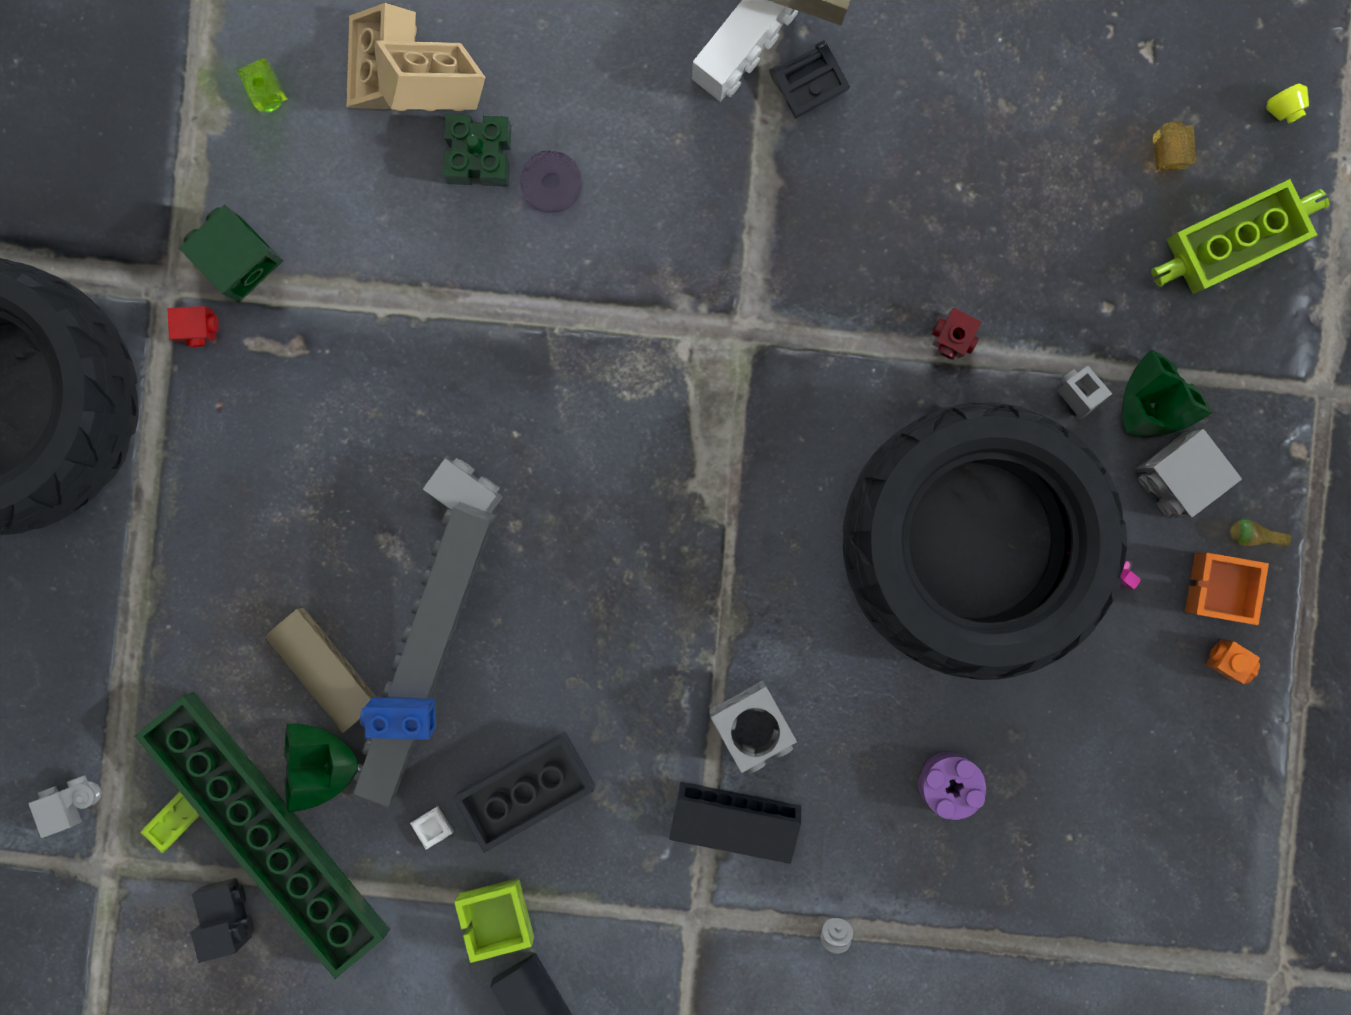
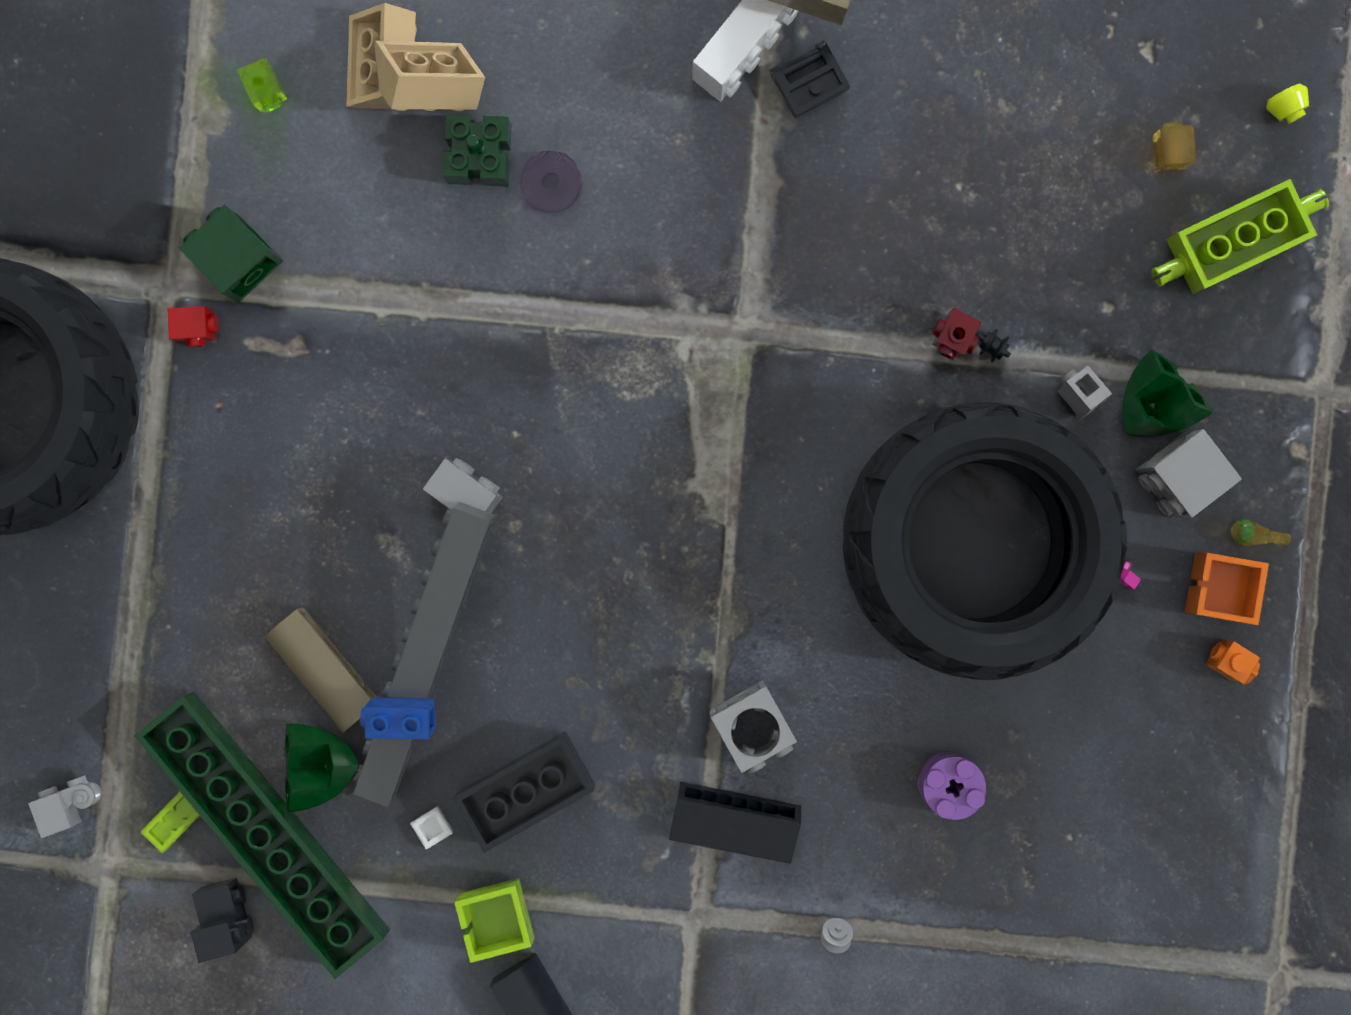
(994, 345): none -> black wheel

